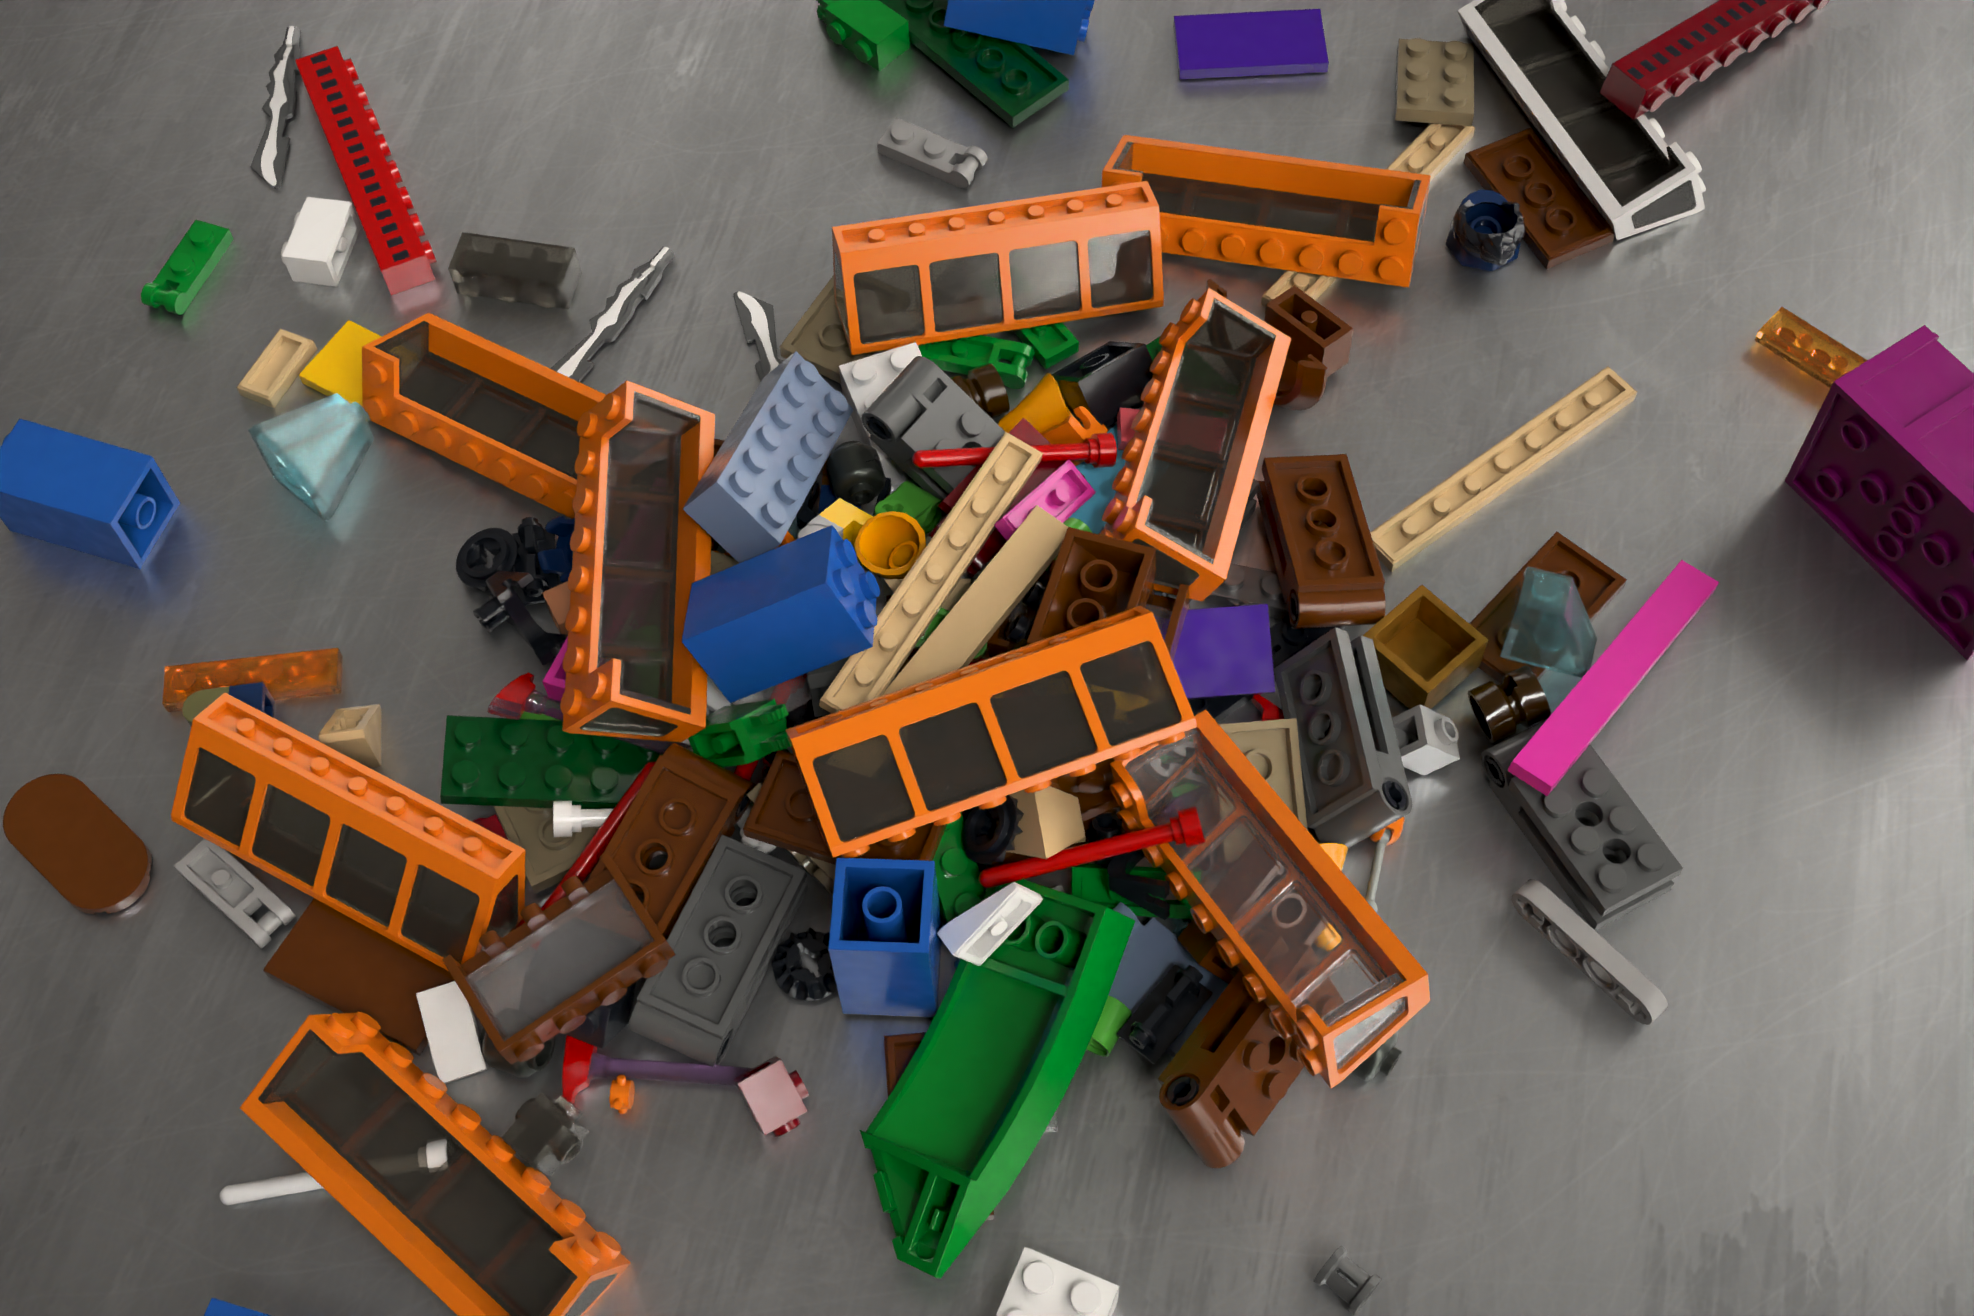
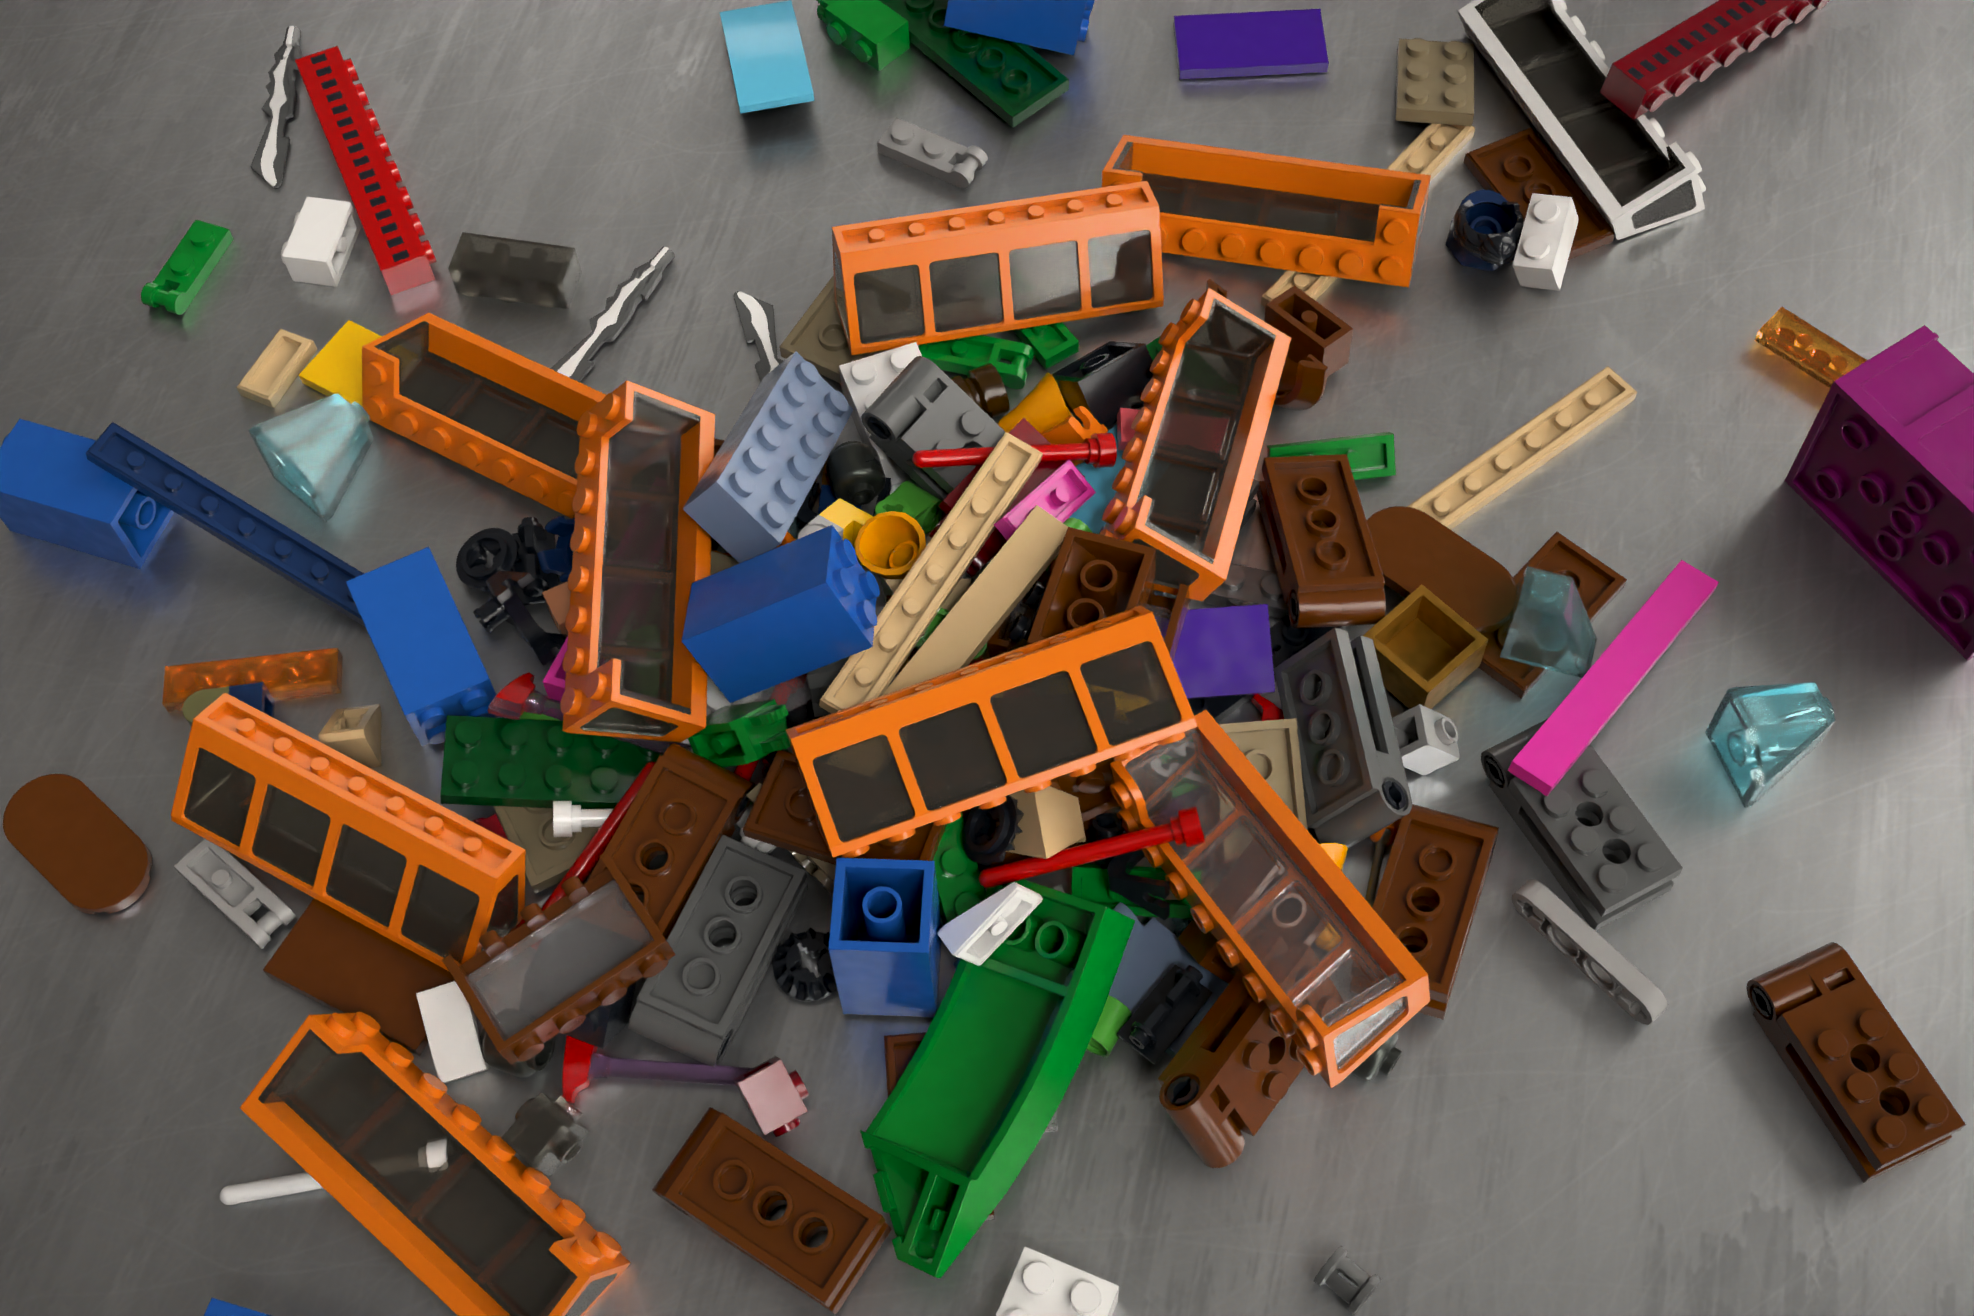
(226, 517): none -> dark blue tile
(422, 644): none -> blue brick
(622, 1094): orange piece -> none
(736, 1180): none -> reddish brown hinge
(766, 56): none -> medium azure slope
(1367, 454): none -> green plate
(1424, 552): none -> reddish brown tile
(1434, 892): none -> reddish brown hinge
(1511, 703): dark brown wheel -> none
(1545, 241): none -> white brick
(1767, 732): none -> clear light blue slope
(1852, 1061): none -> reddish brown hinge

